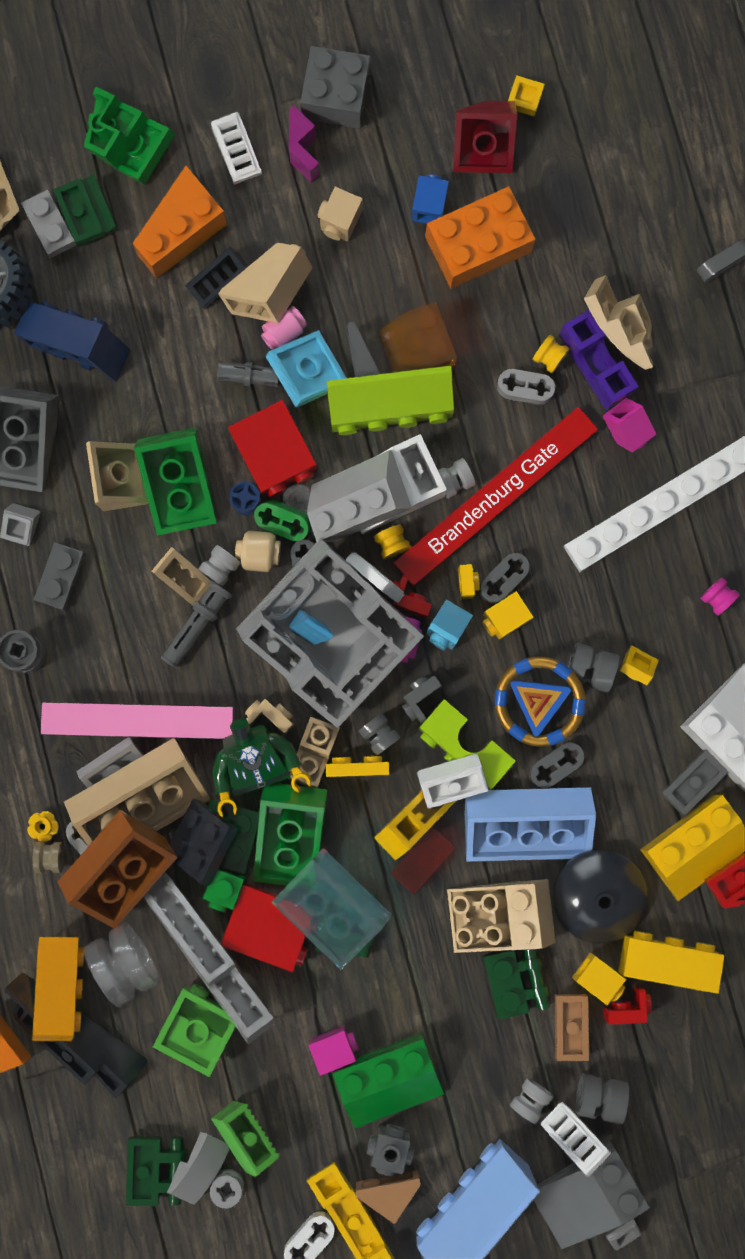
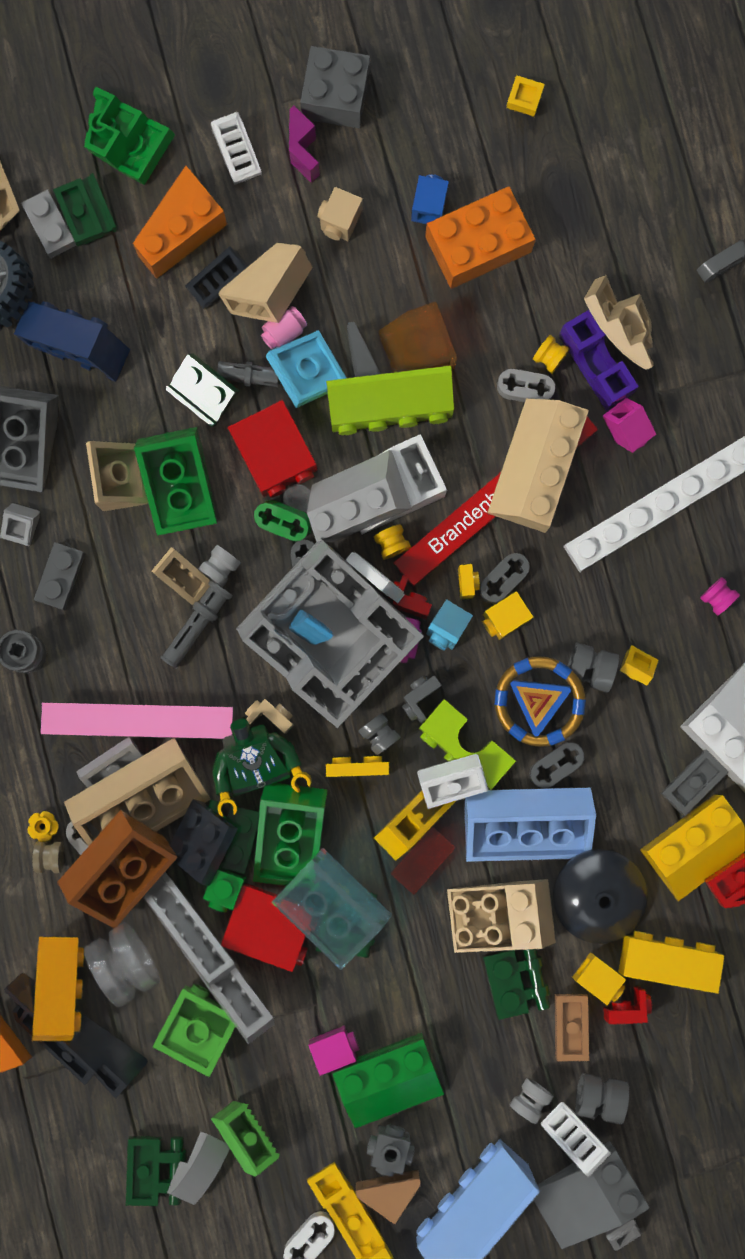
(202, 389): none -> plate
(230, 1181): light grey wheel -> none
(245, 492): dark blue wheel -> none
(258, 551): tan head -> none
(315, 750): tan slope -> none
(457, 477): light grey wheel -> none
(485, 137): dark red slope -> none
(538, 463): none -> tan slope

